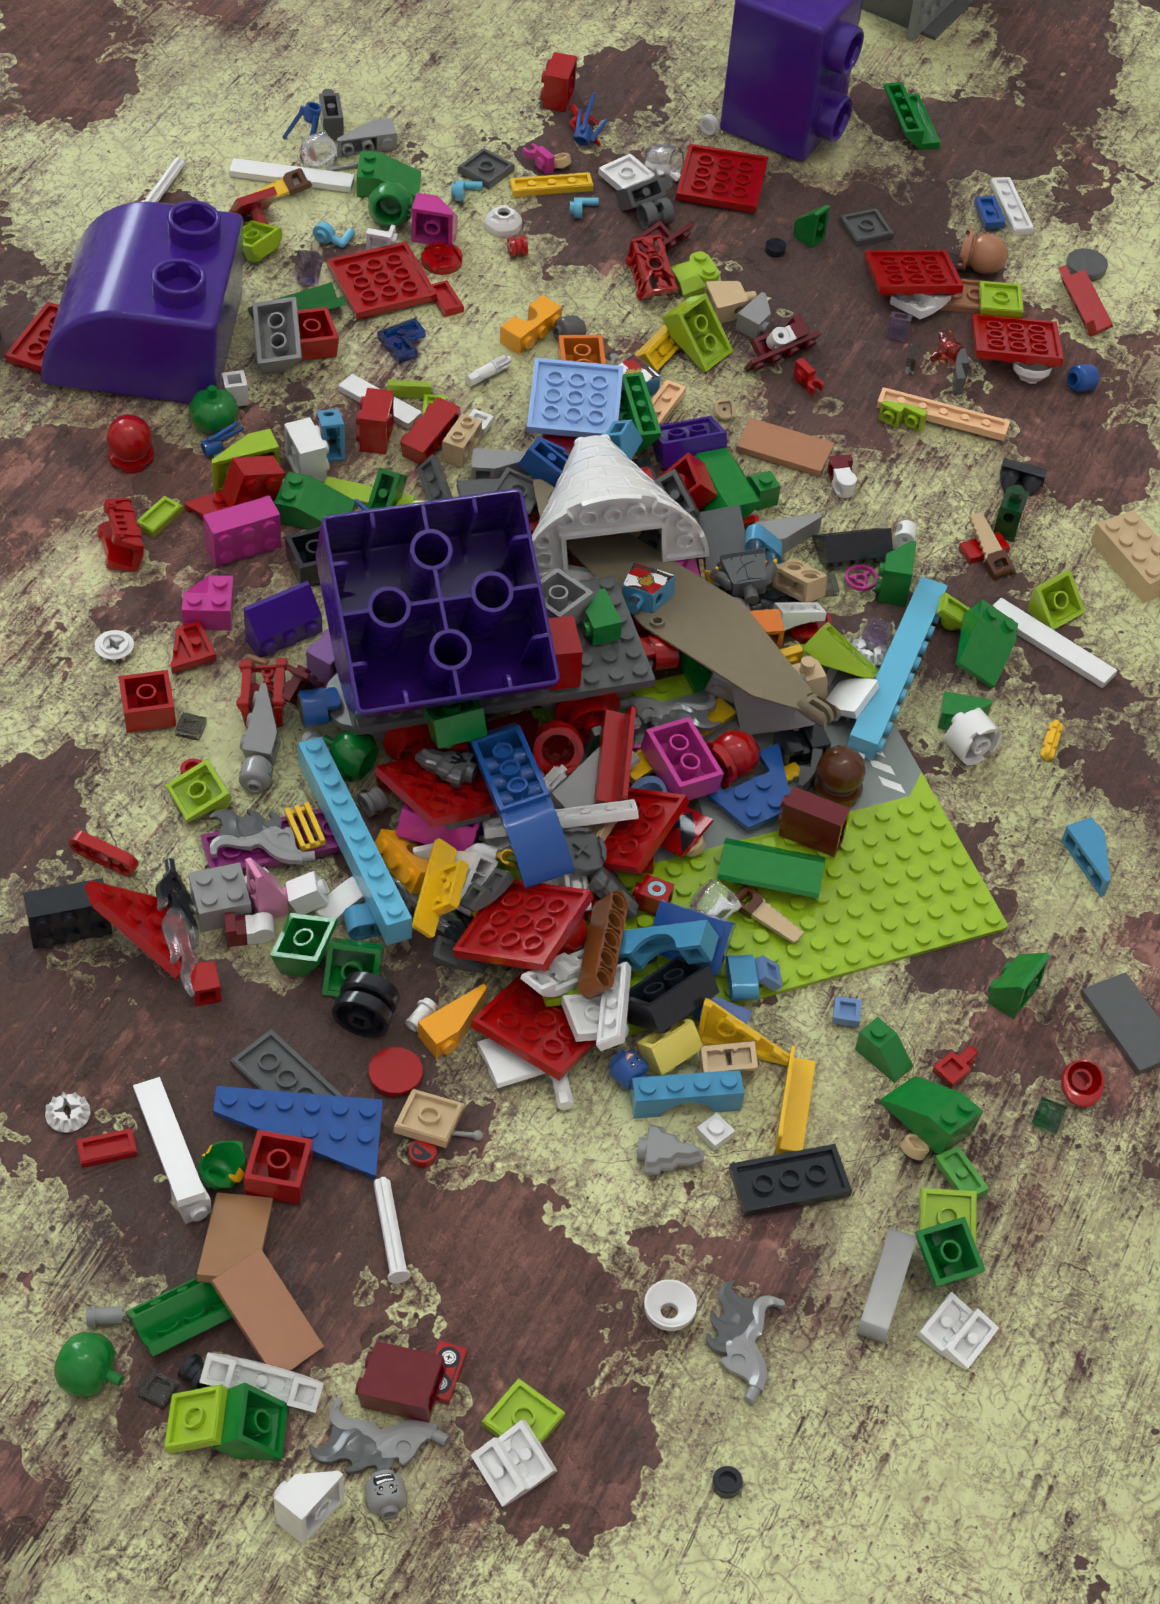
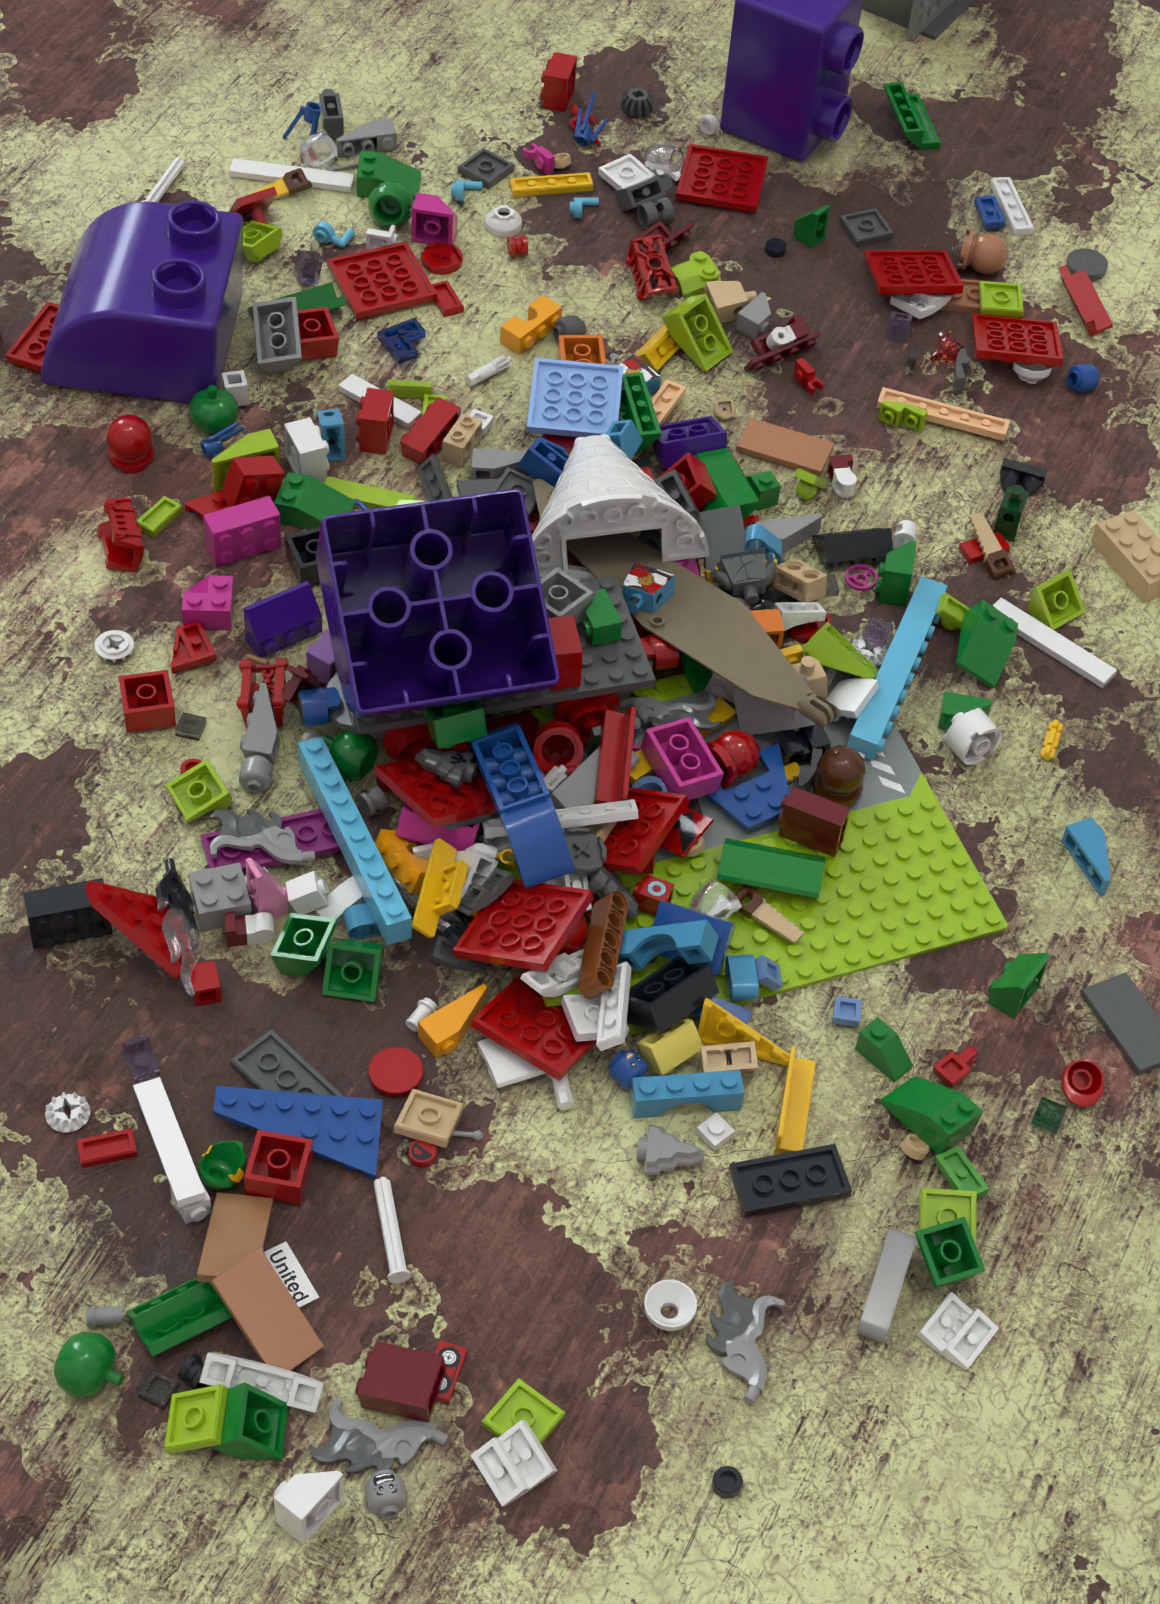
(103, 853): red beam -> none
(140, 1058): none -> clear purple bracket
(291, 1274): none -> white sticker
(299, 811): yellow tile -> none
(365, 1004): black wheel -> none
(387, 489): green slope -> none
(637, 102): none -> dark grey gear
(807, 486): none -> lime tile

